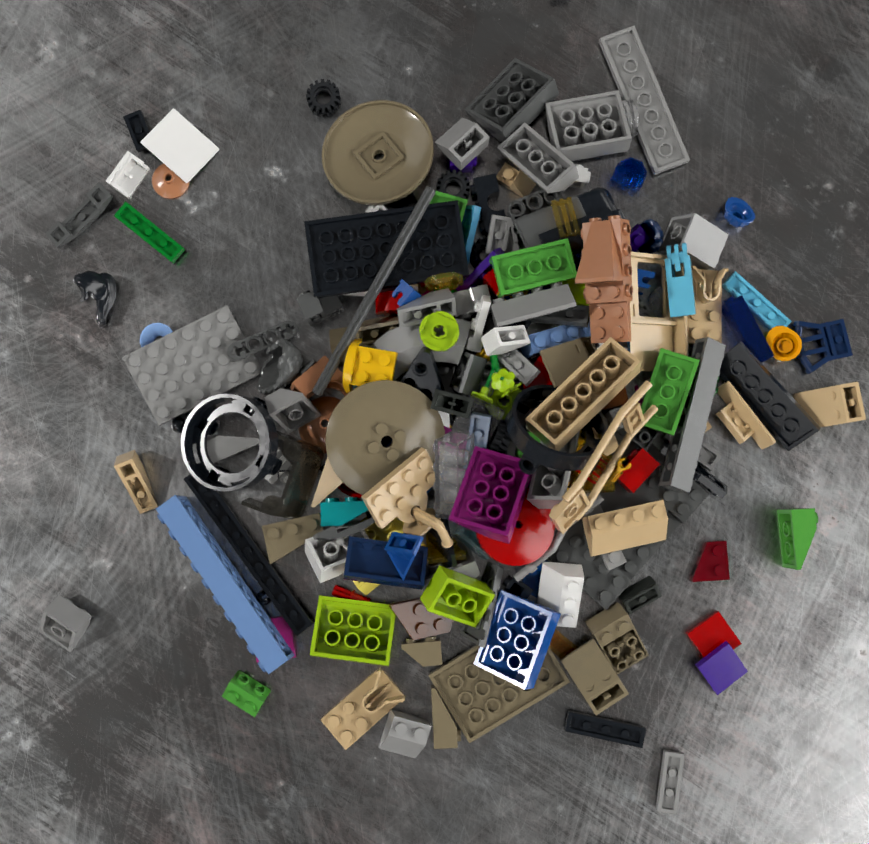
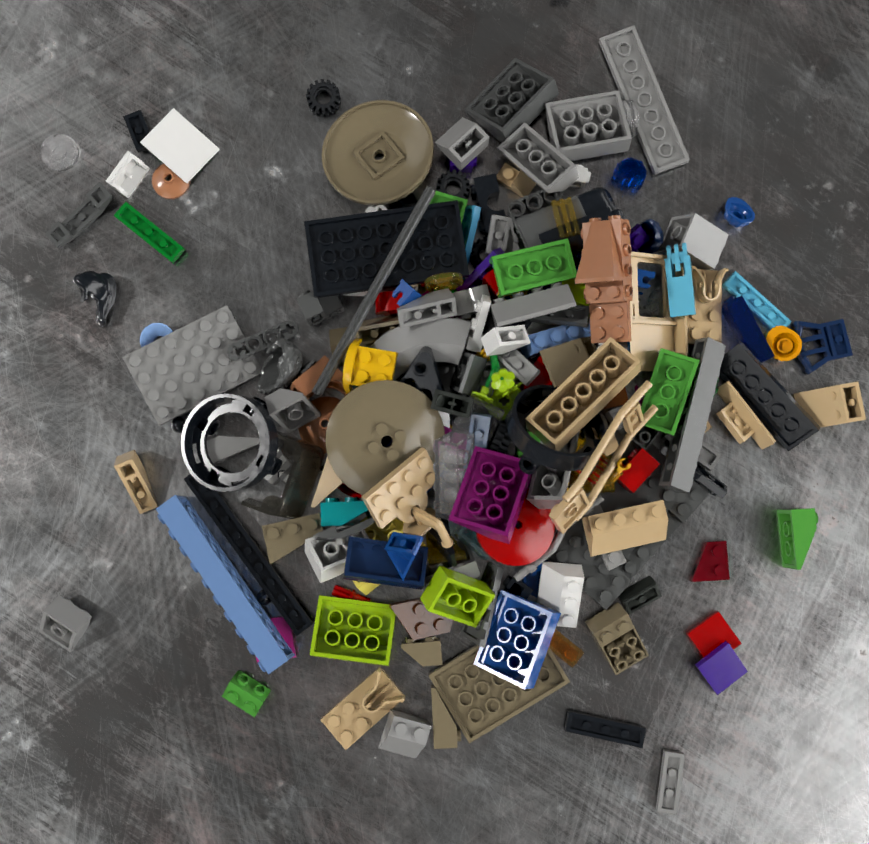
(59, 152): none -> clear tile
(429, 337): lime plate -> none
(594, 676): dark tan slope -> none

